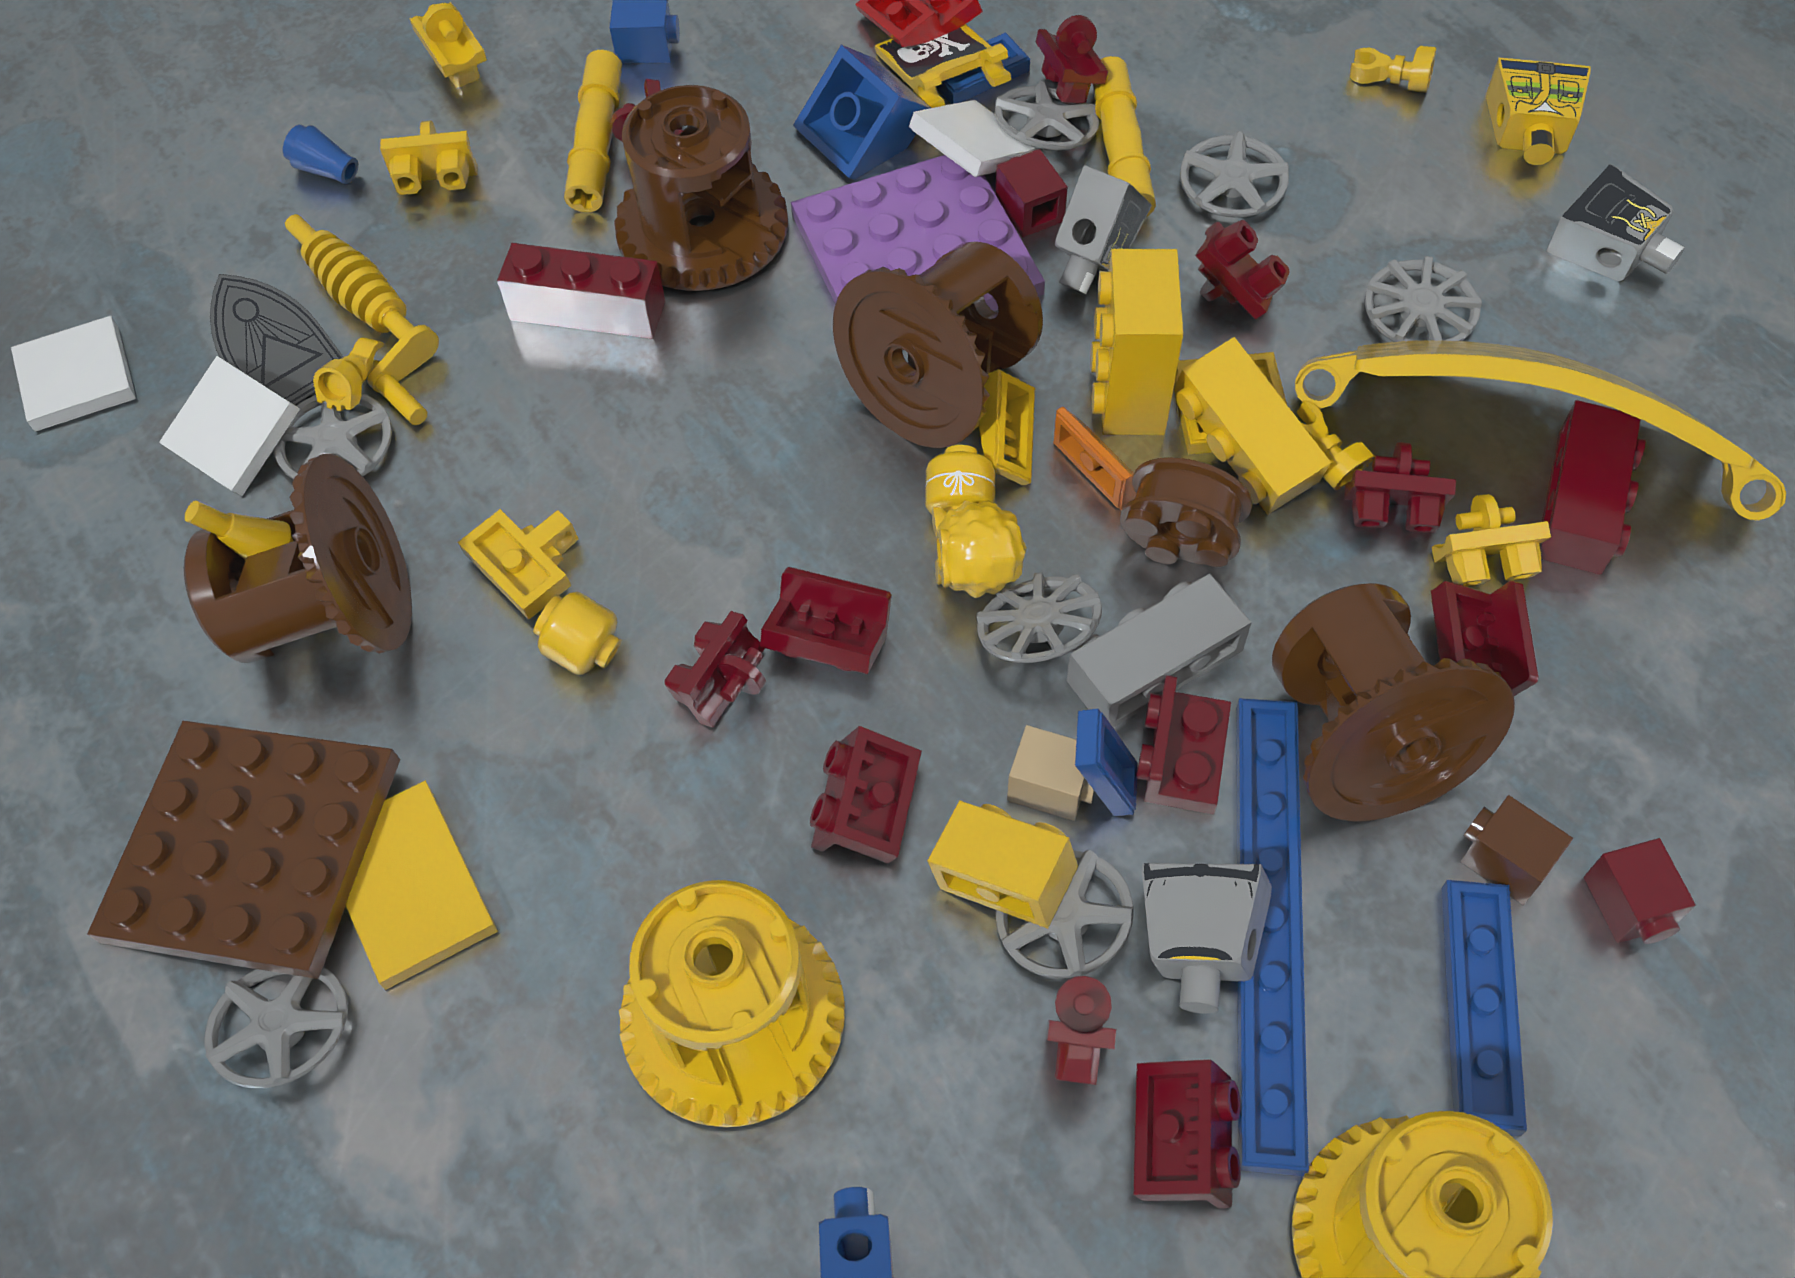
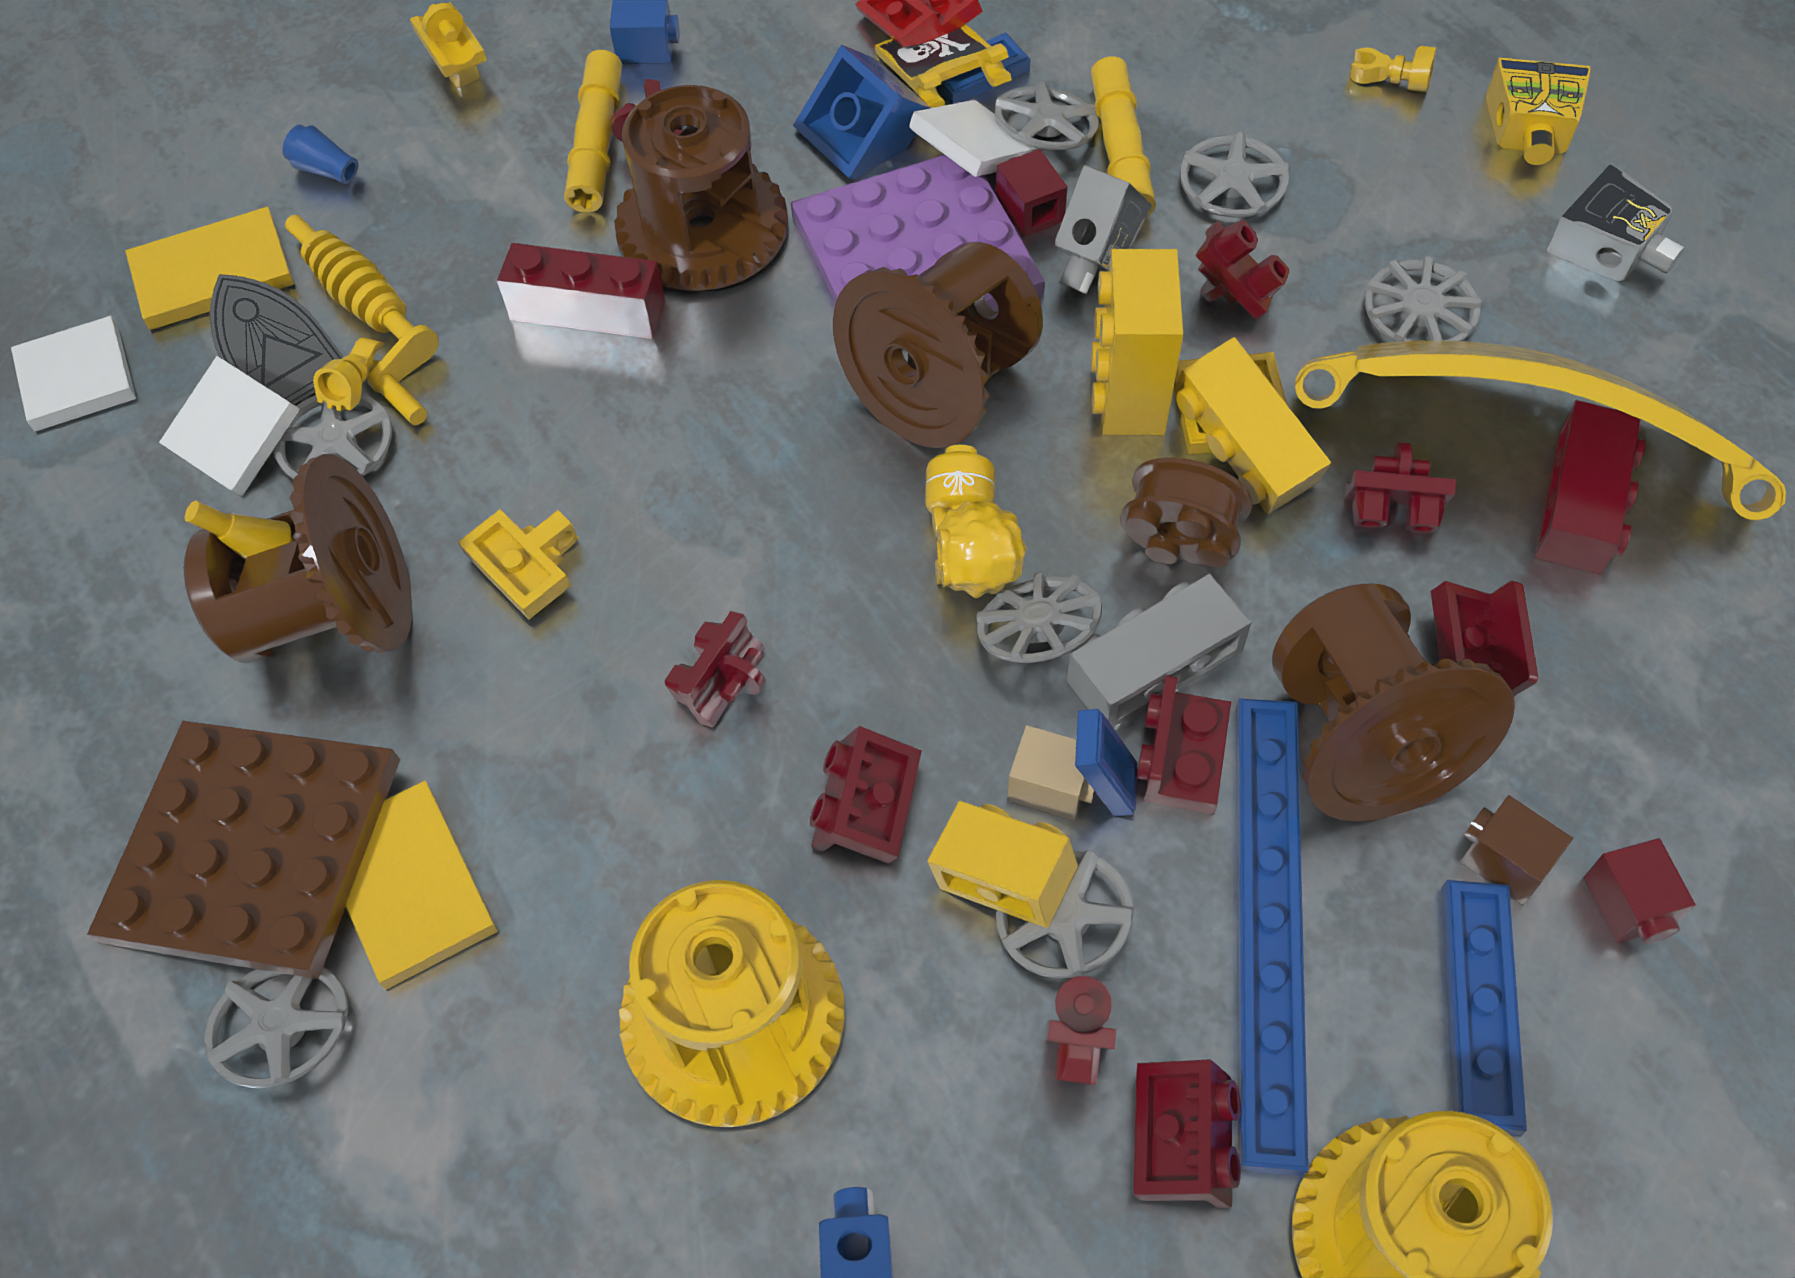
(179, 272): none -> yellow tile
(429, 158): yellow hips -> none
(577, 633): yellow head -> none
(828, 620): dark red bracket -> none
(1009, 418): yellow slope -> none
(1072, 59): dark red hips -> none
(1093, 458): orange slope -> none
(1205, 925): light grey torso -> none
(1343, 461): yellow piece -> none
(1515, 544): yellow hips -> none

